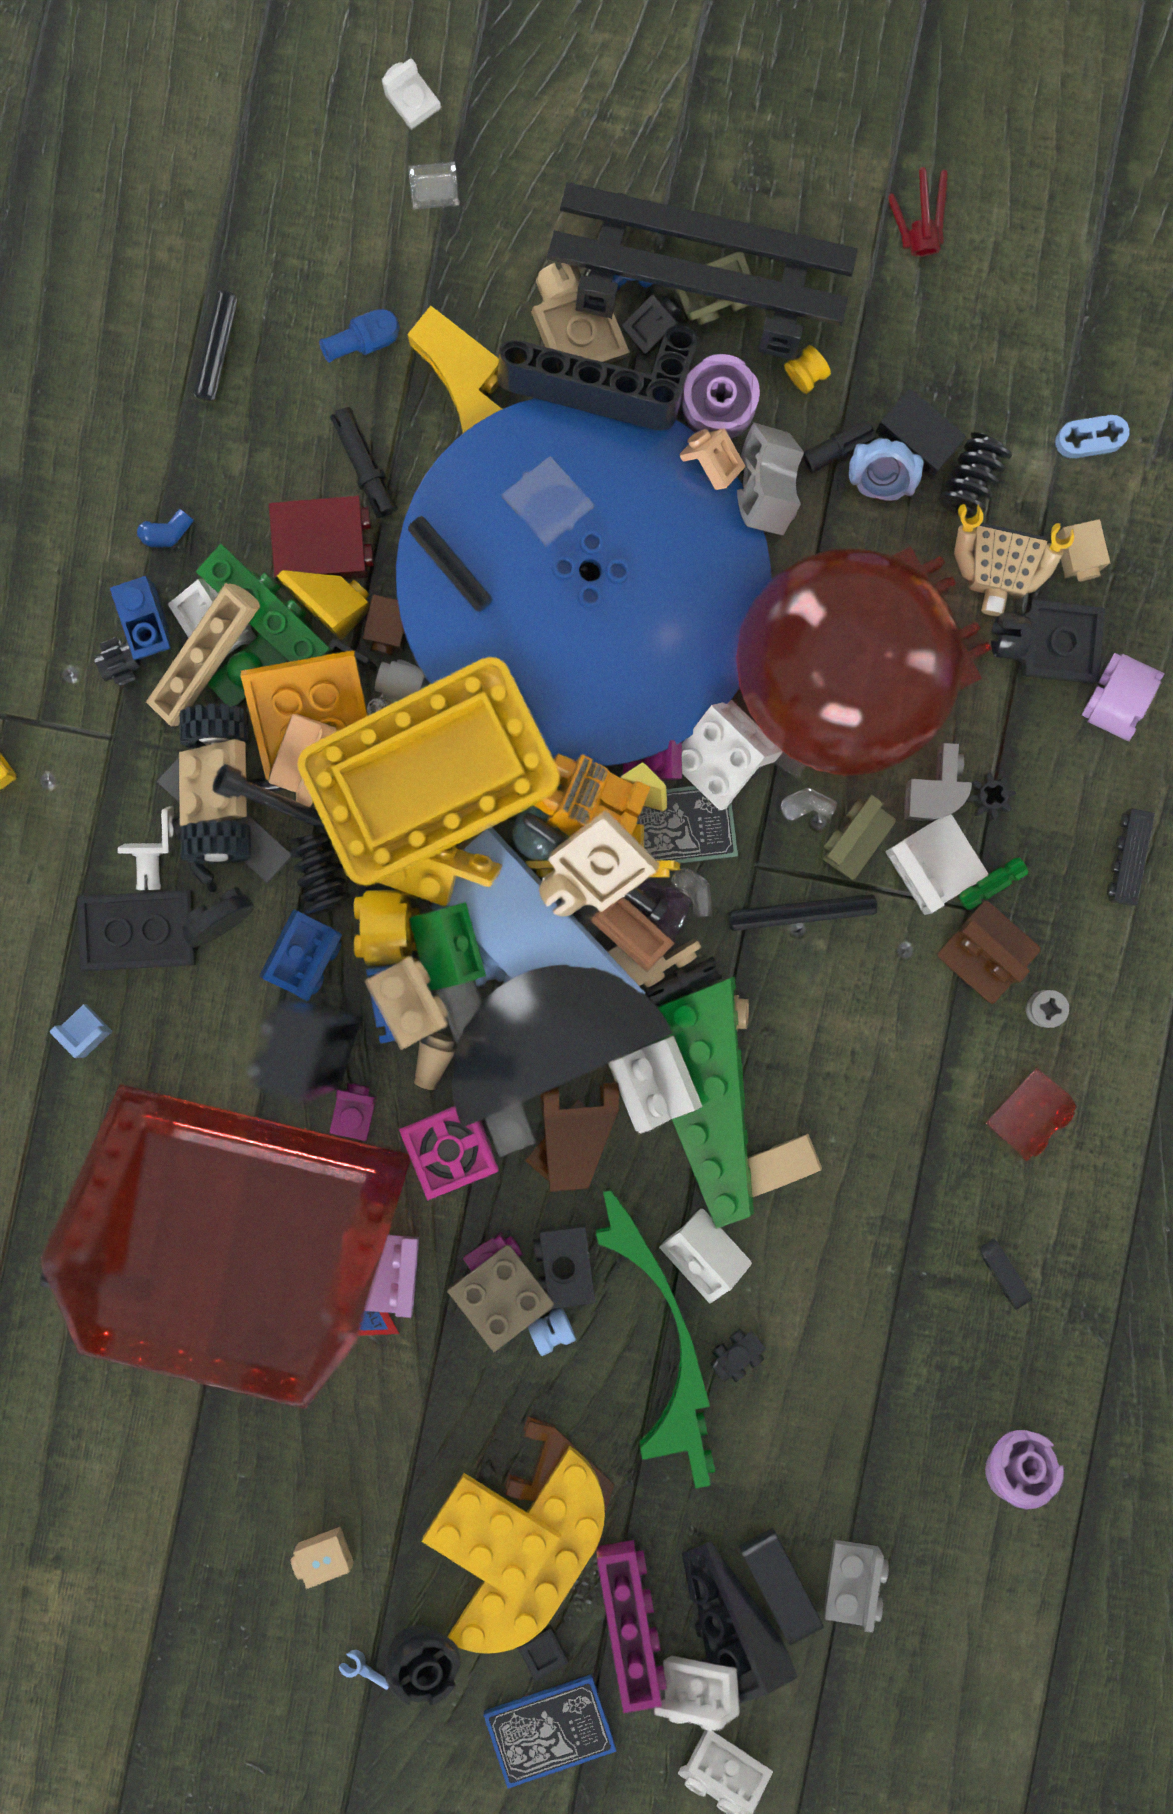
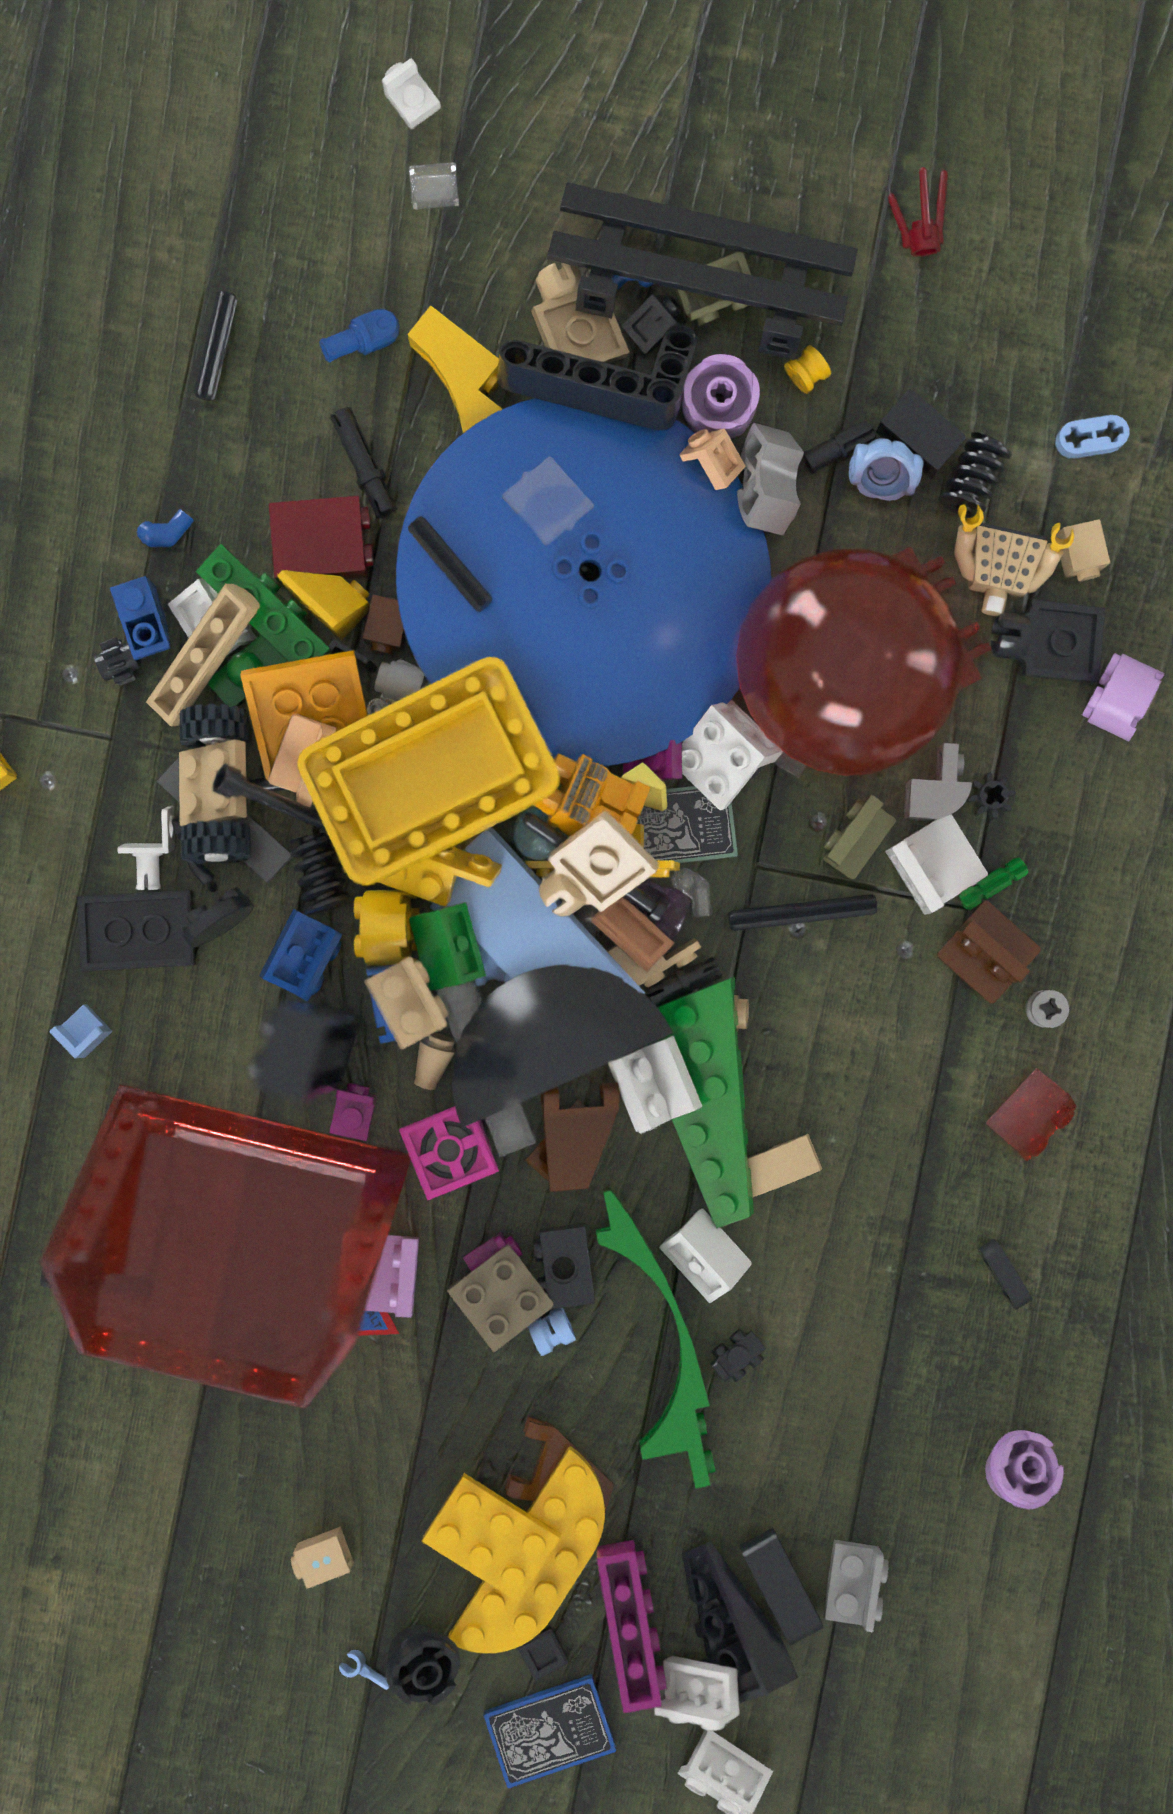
(805, 801): clear arm -> none
(1131, 857): black piece -> none

